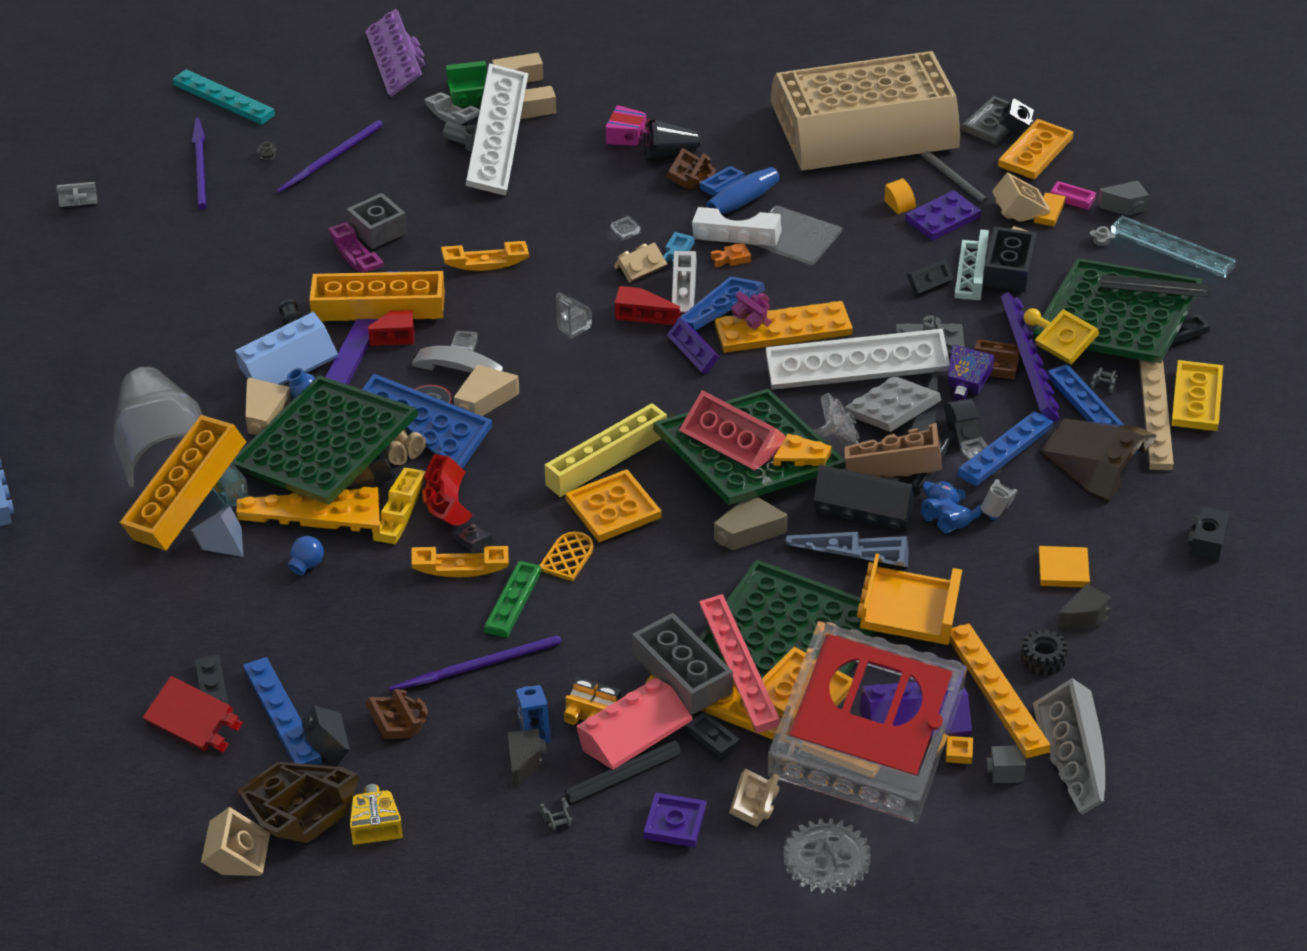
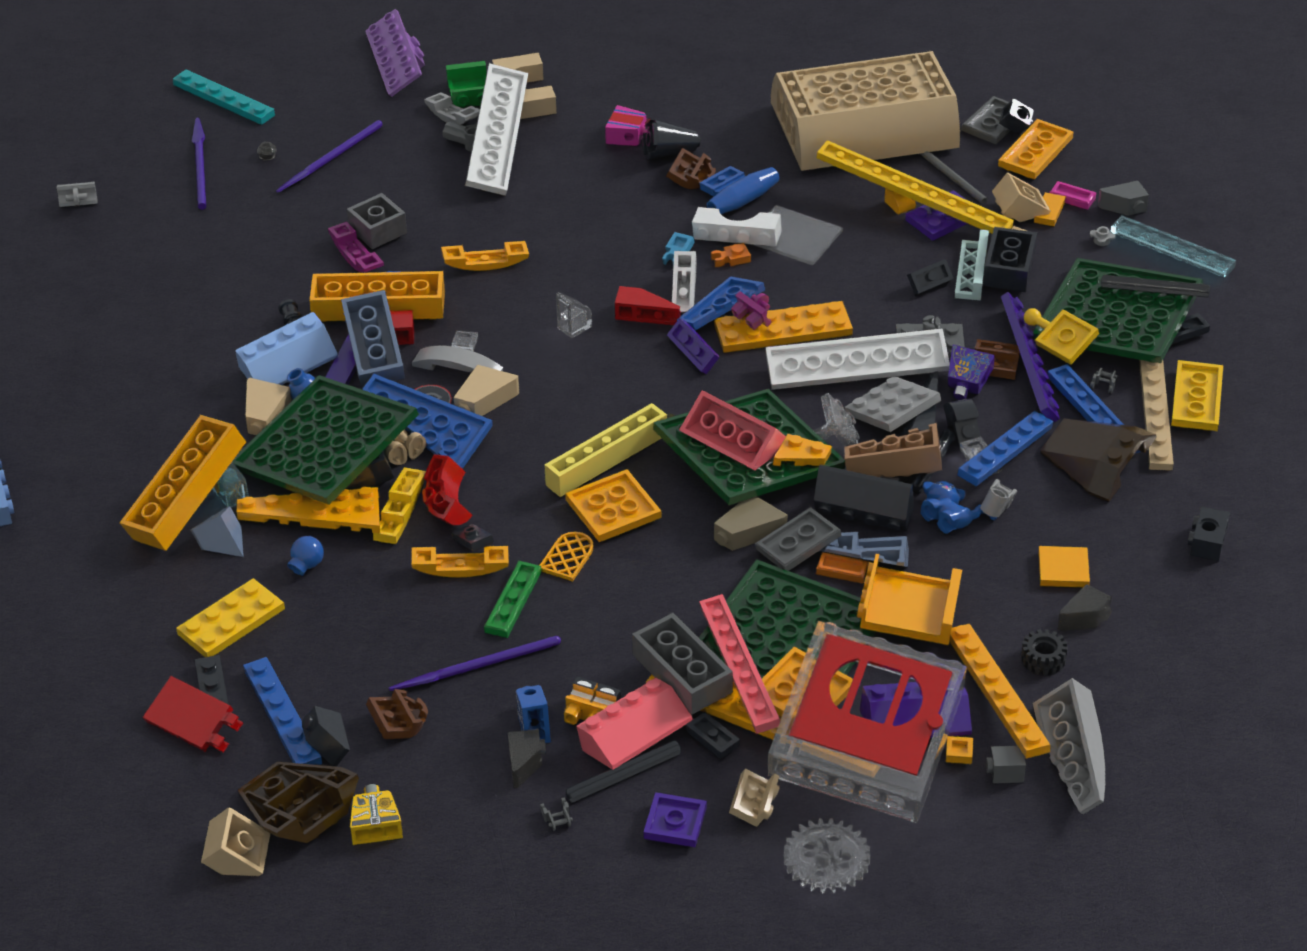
(148, 413): clear windscreen -> none
(230, 618): none -> yellow plate
(373, 337): none -> sand blue brick
(625, 228): clear tile -> none
(640, 262): tan bracket -> none
(798, 539): none -> dark grey tile
(842, 567): none -> orange tile
(912, 188): none -> yellow plate

